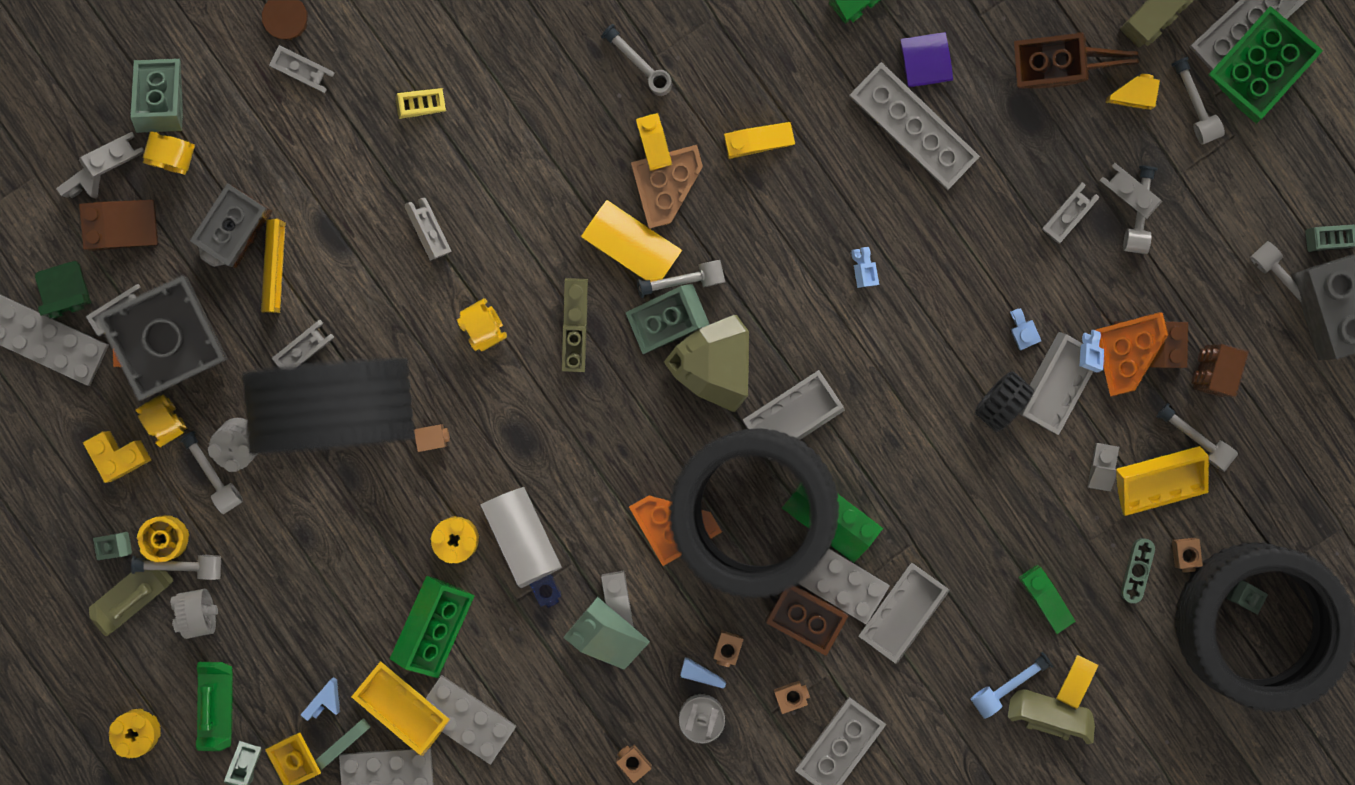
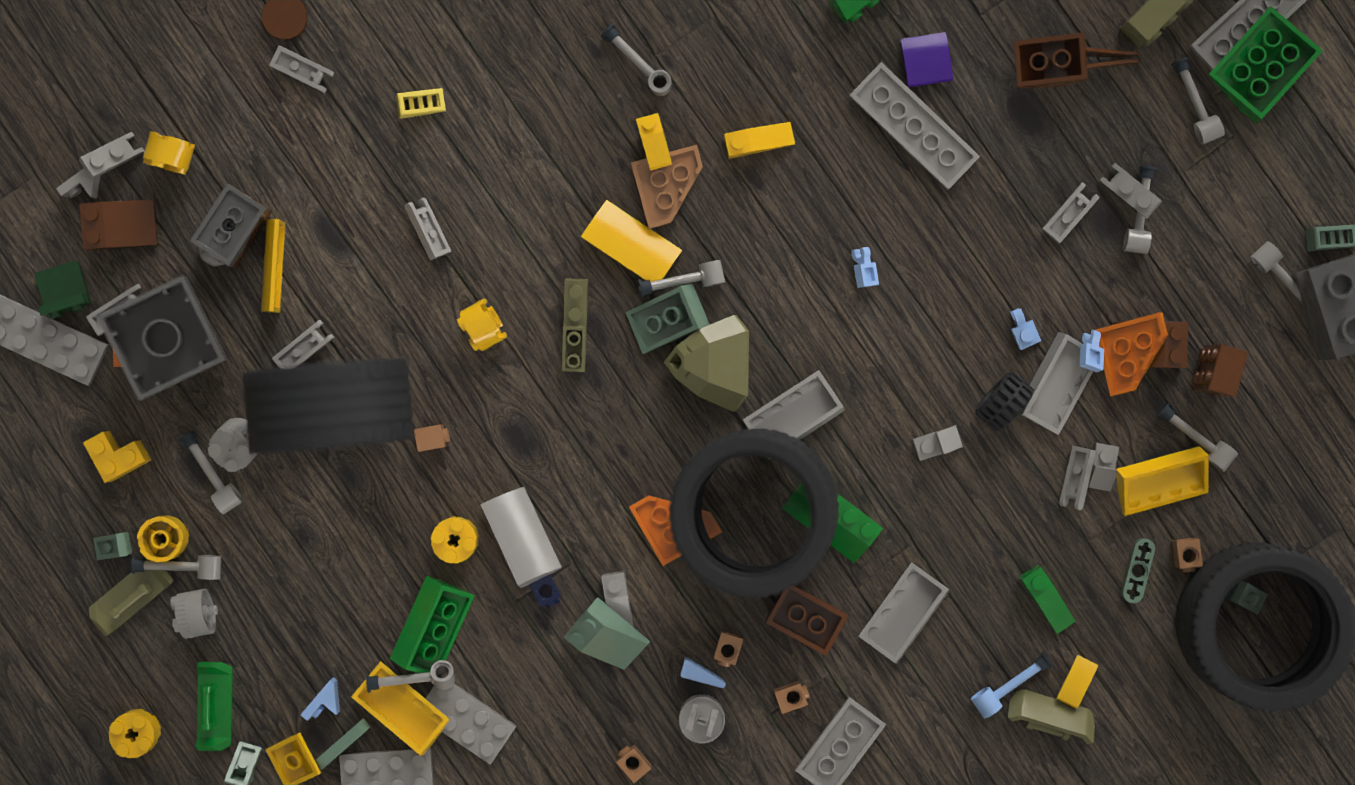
(157, 95): sand green slope -> none
(160, 420): yellow brick -> none
(438, 667): none -> light grey piece
(846, 586): light grey plate -> none
(937, 443): none -> light grey slope
(1077, 476): none -> light grey hinge
(1137, 93): yellow slope -> none

